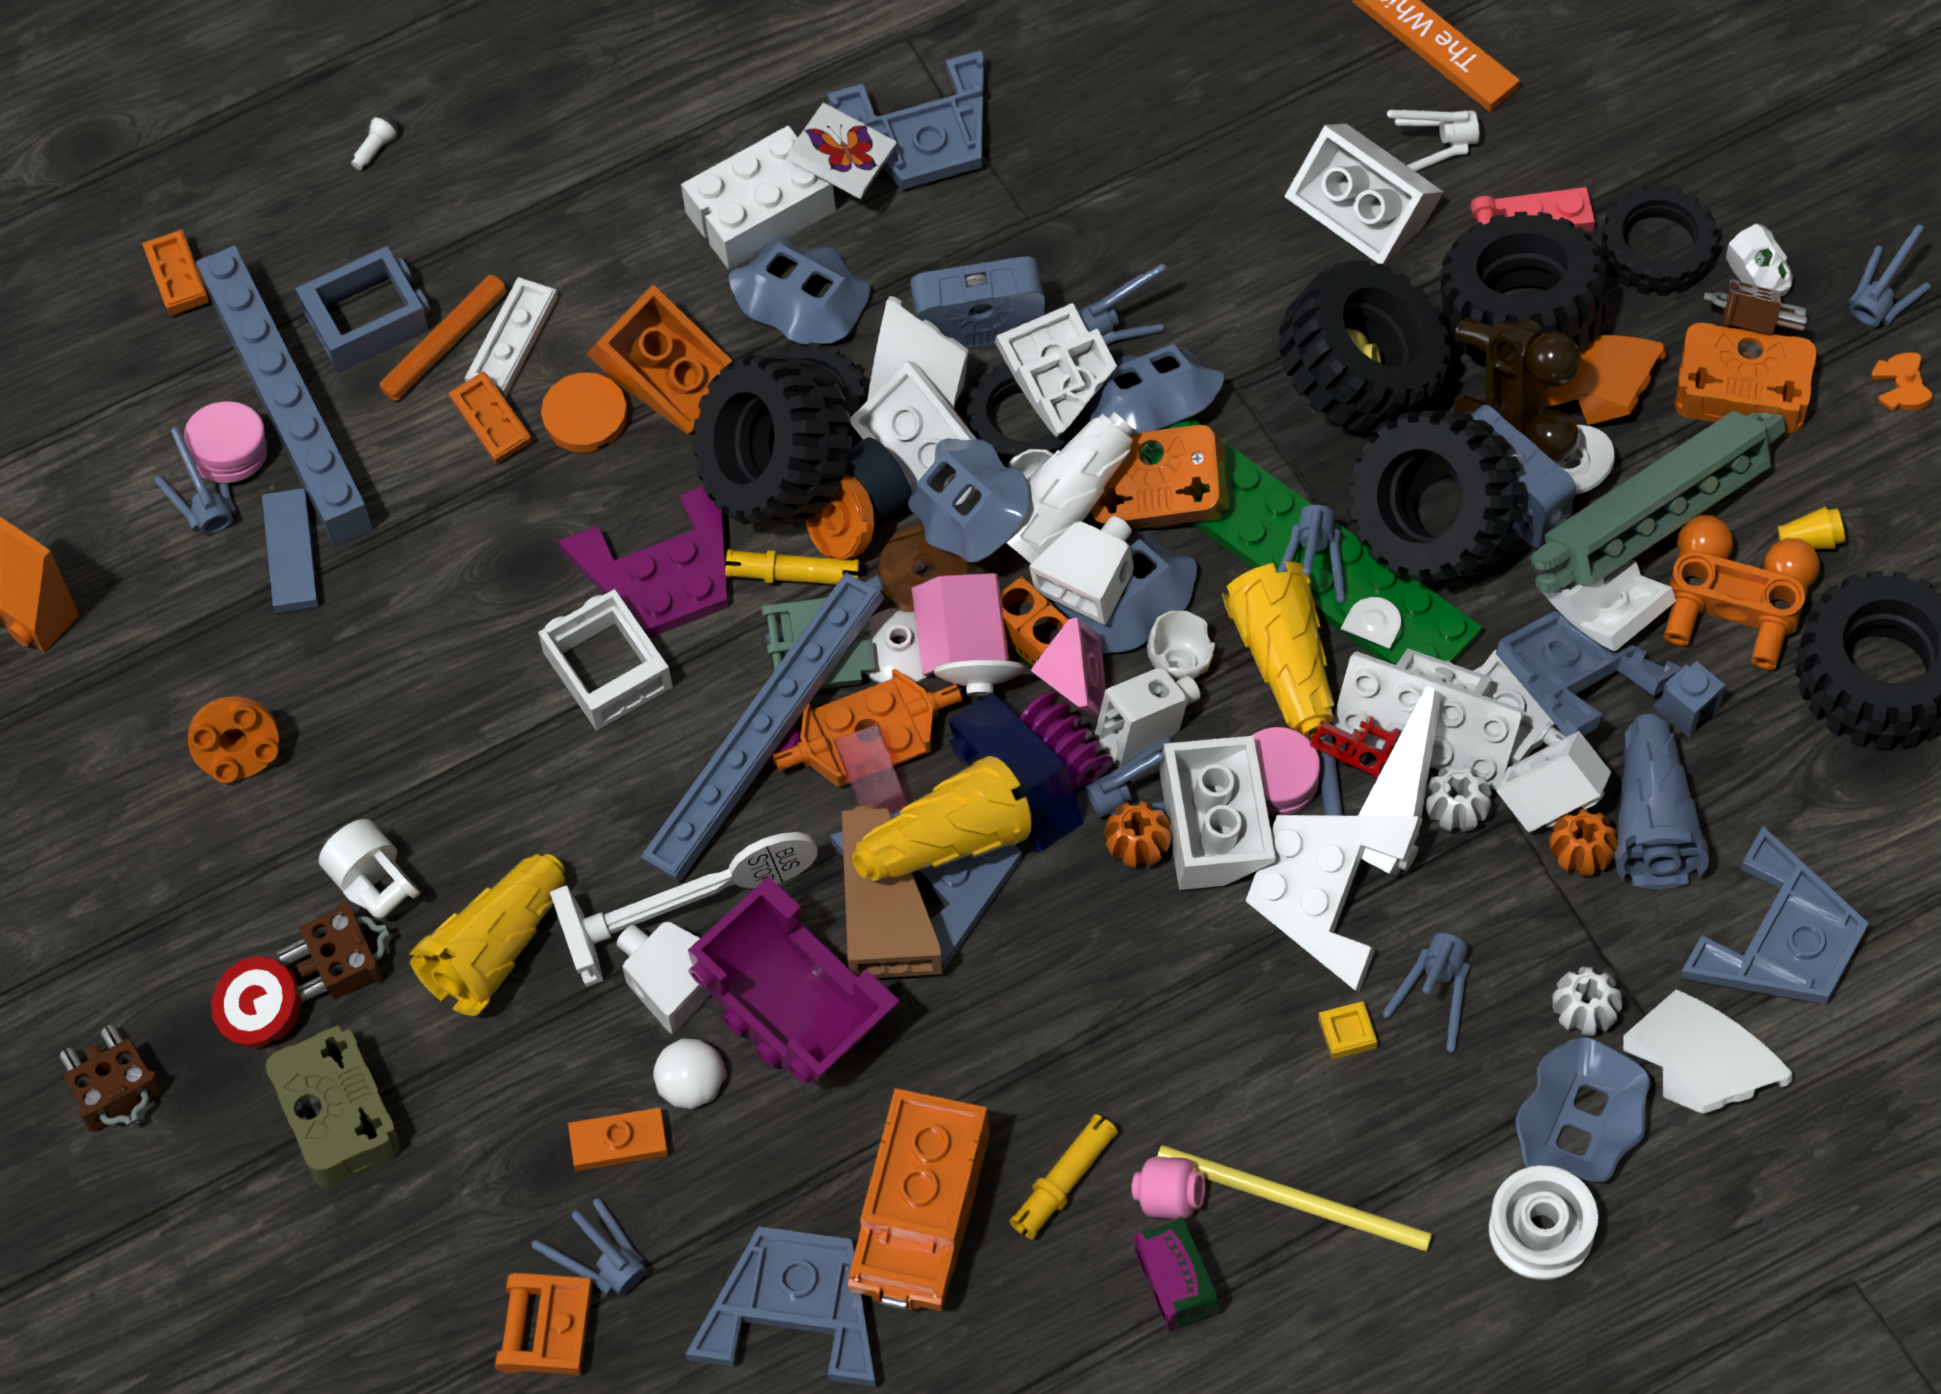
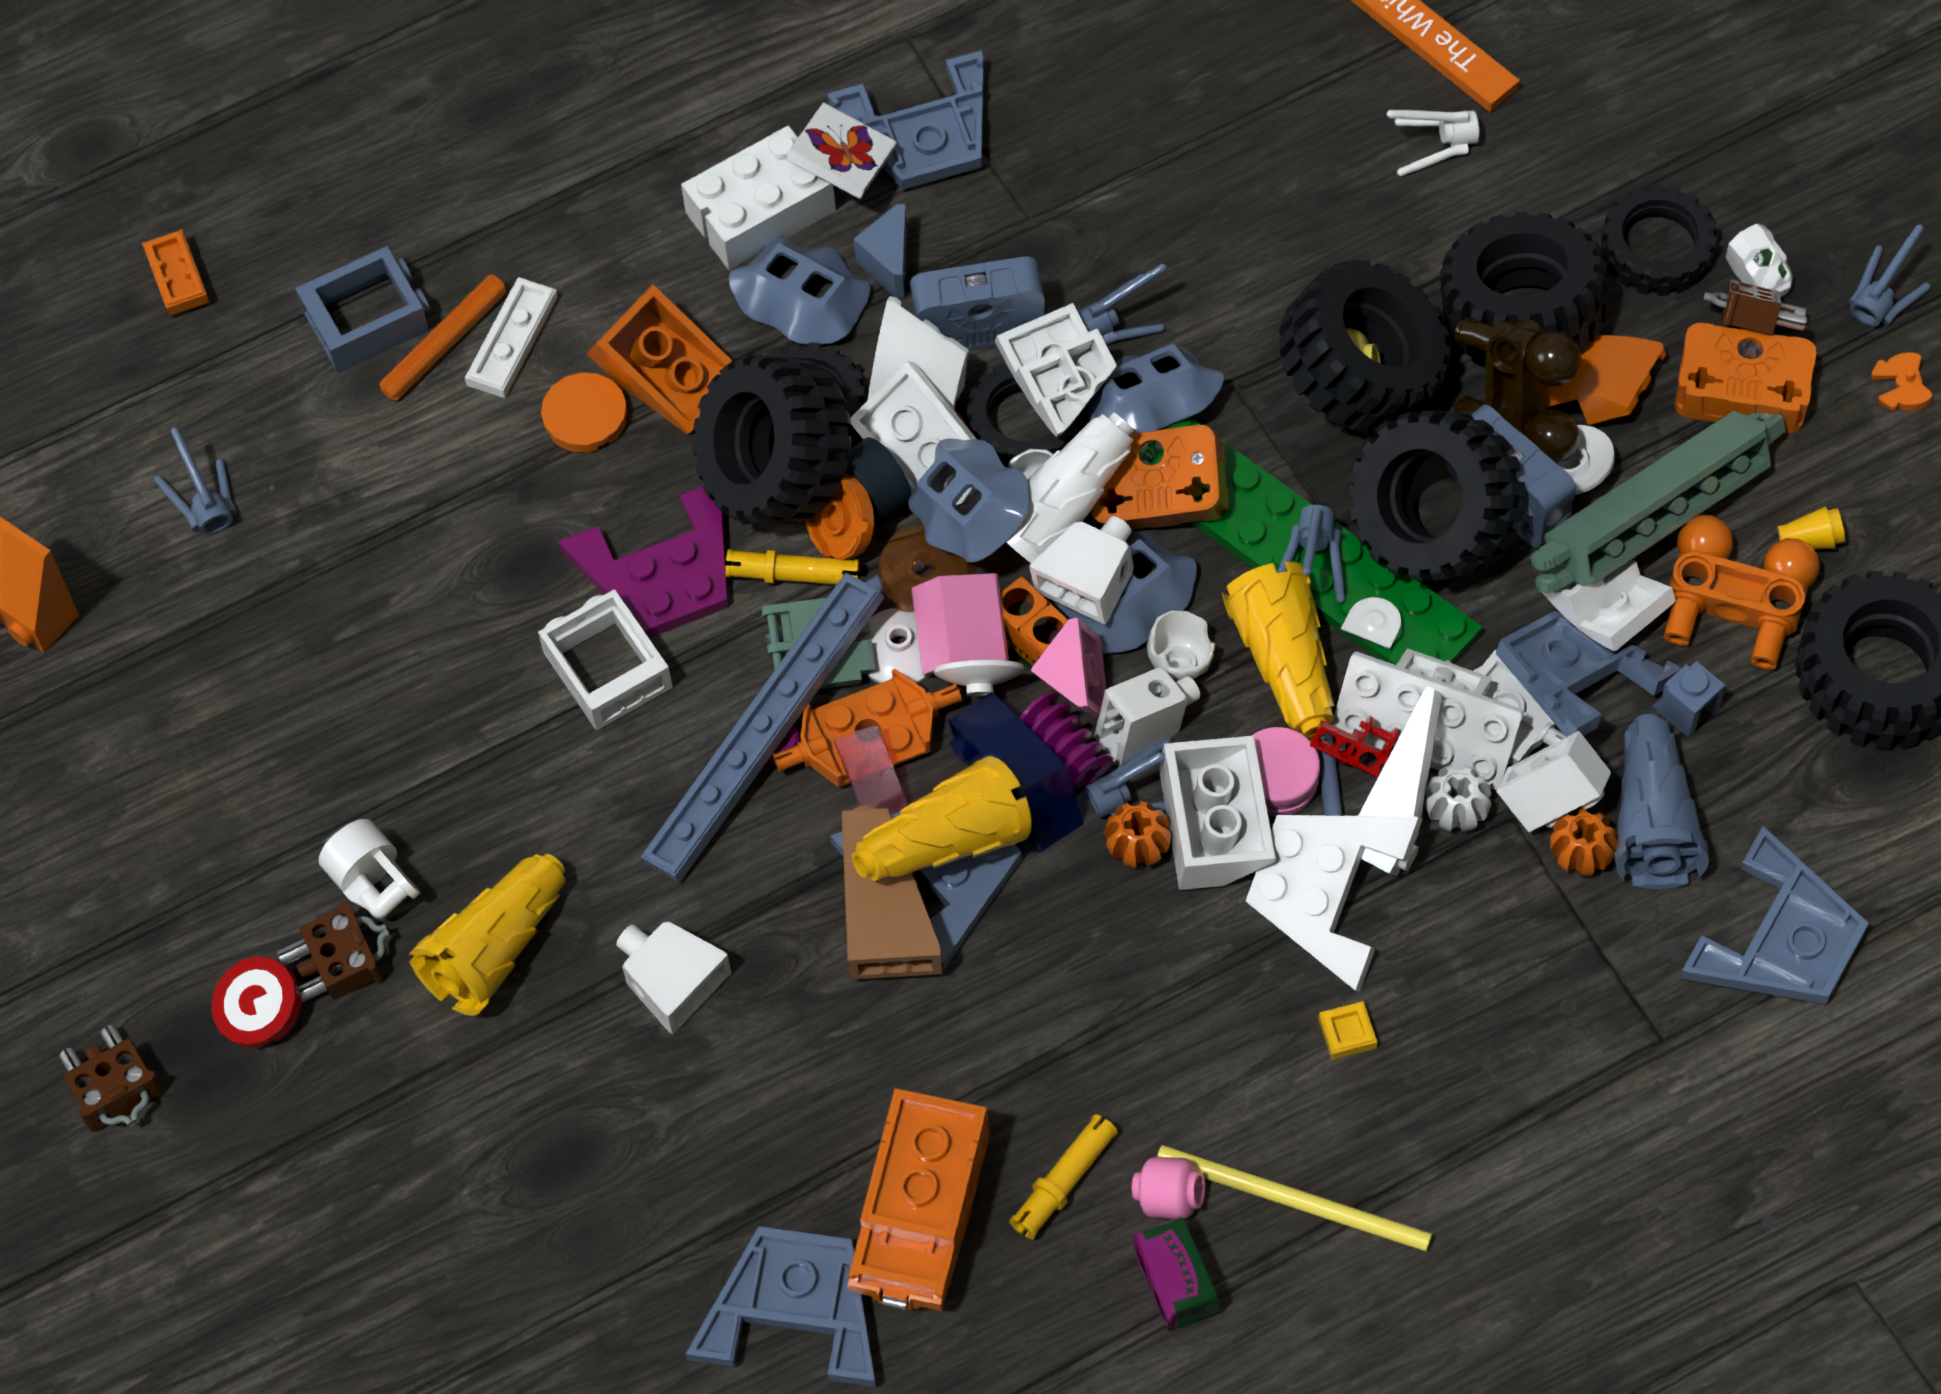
(226, 441): bright pink head -> none
(233, 738): orange plate -> none
(284, 396): sand blue brick -> none
(290, 550): sand blue tile -> none
(344, 1101): olive axle -> none
(382, 130): white piece -> none
(490, 417): orange plate -> none
(559, 1326): orange plate -> none
(617, 1139): orange plate -> none
(619, 1267): sand blue plant -> none
(689, 1073): white hair -> none
(774, 856): white piece -> none
(786, 986): magenta cylinder -> none
(883, 250): none -> sand blue slope
(1363, 192): white slope -> none
(1441, 963): sand blue plant -> none
(1537, 1251): white wheel -> none
(1551, 1108): sand blue piece -> none
(1569, 204): coral plate -> none
(1588, 986): white piece -> none
(1703, 1054): white slope -> none

